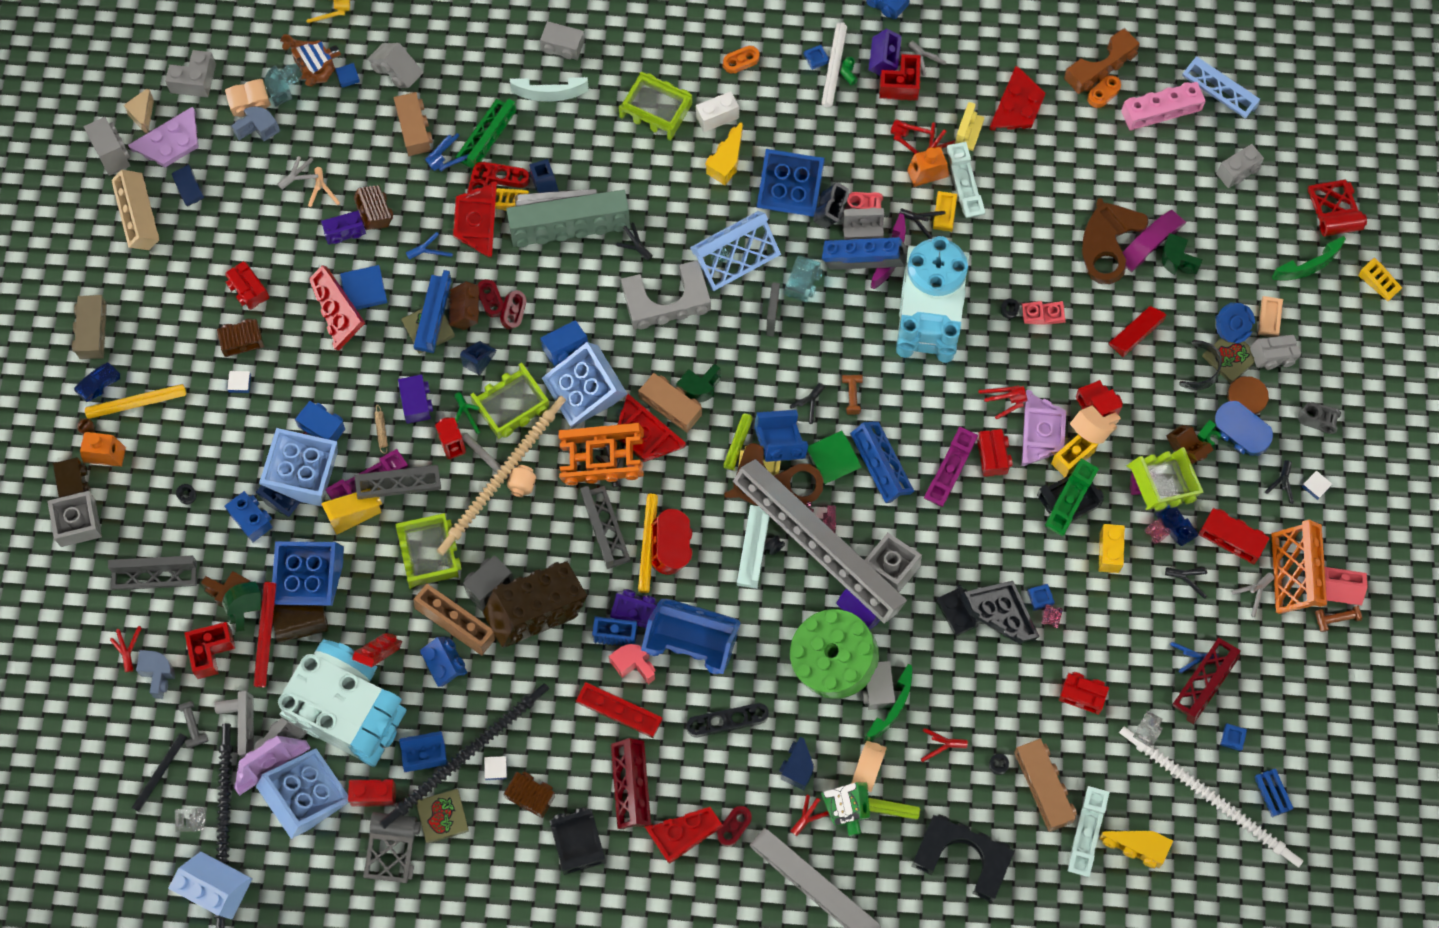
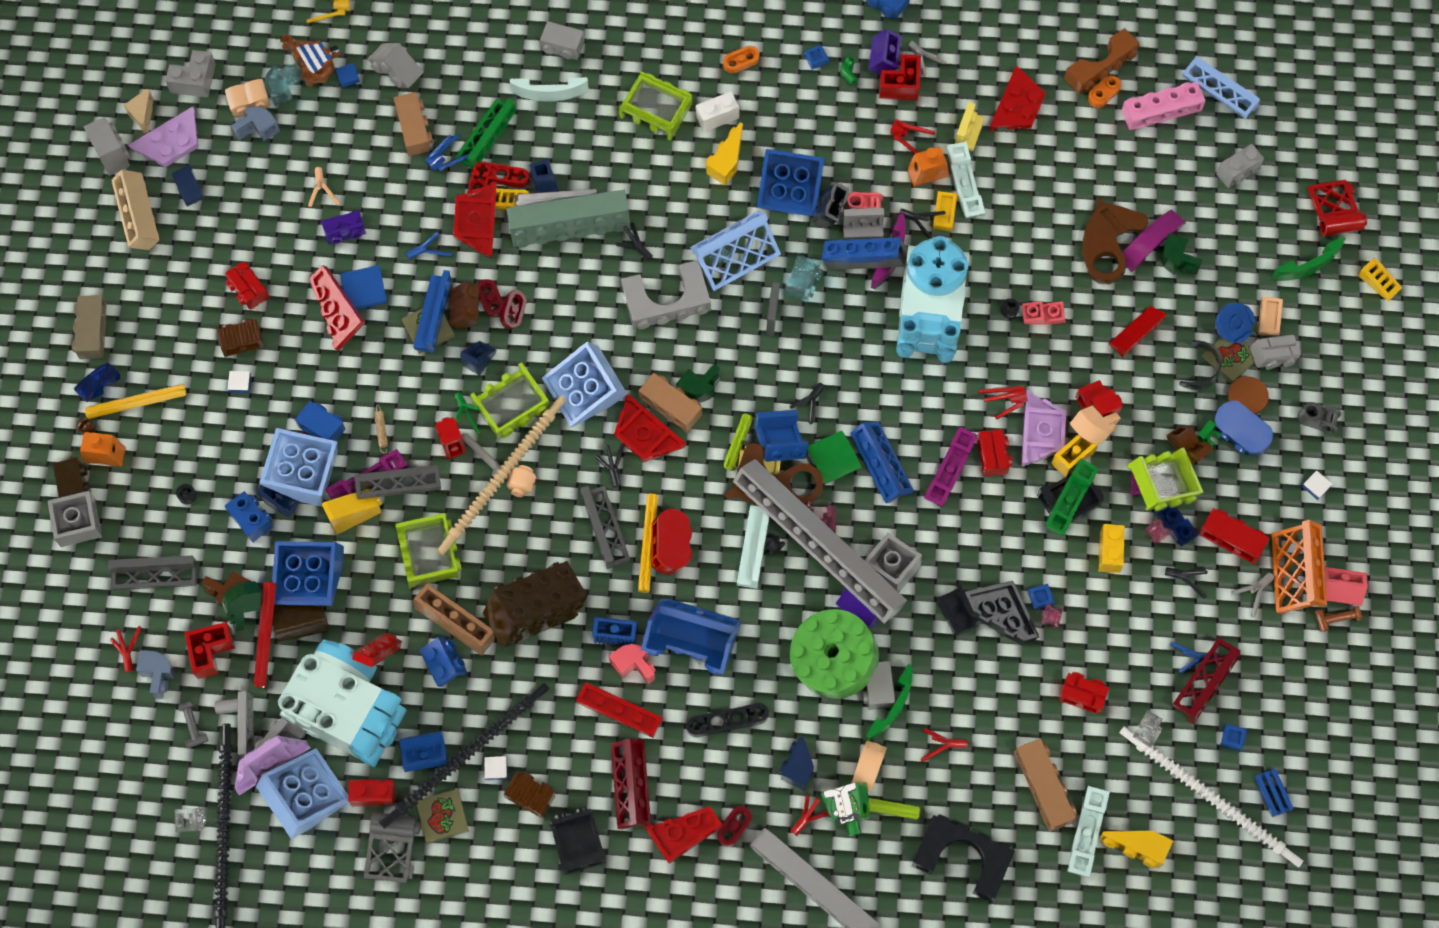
(159, 772): black bar -> none
(211, 884): light blue slope -> none
(294, 172): light grey plant -> none
(373, 207): reddish brown brick -> none
(414, 399): dark purple brick -> none
(482, 582): dark grey brick -> none
(563, 342): blue brick -> none
(598, 438): orange fence -> none
(633, 607): dark purple bracket -> none
(834, 65): white axle -> none
(852, 409): dark orange piece -> none
(932, 144): red plant -> none
(999, 771): black bush -> none
(1285, 480): black plant -> none

